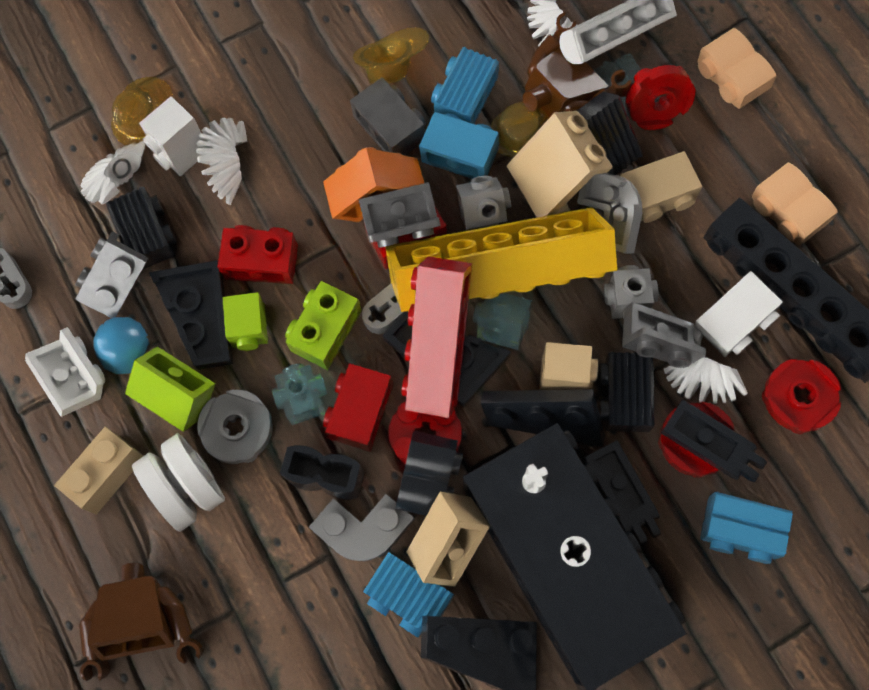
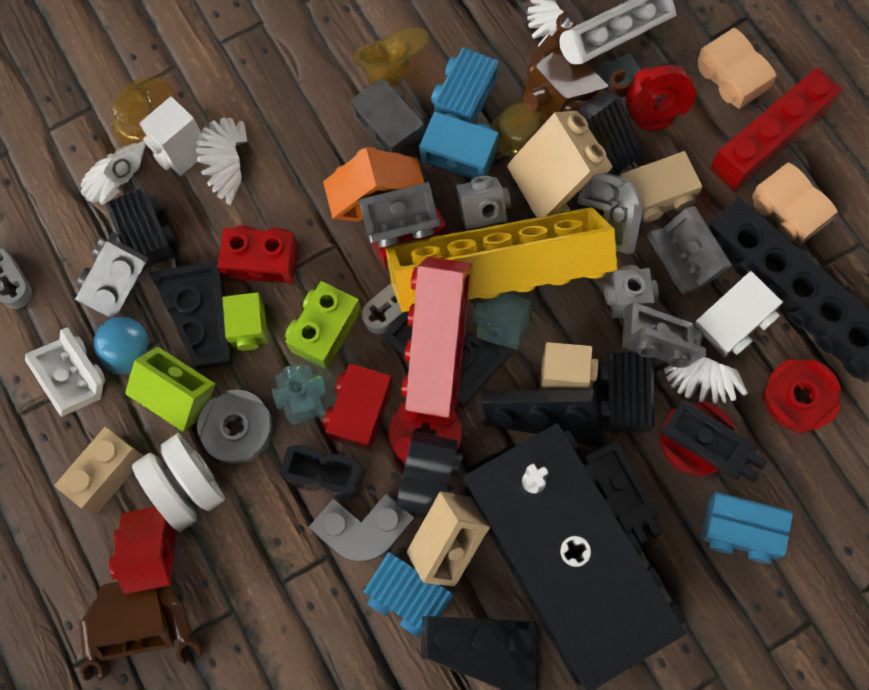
(143, 551): none -> red brick
(689, 251): none -> flat silver bracket
(775, 129): none -> red brick

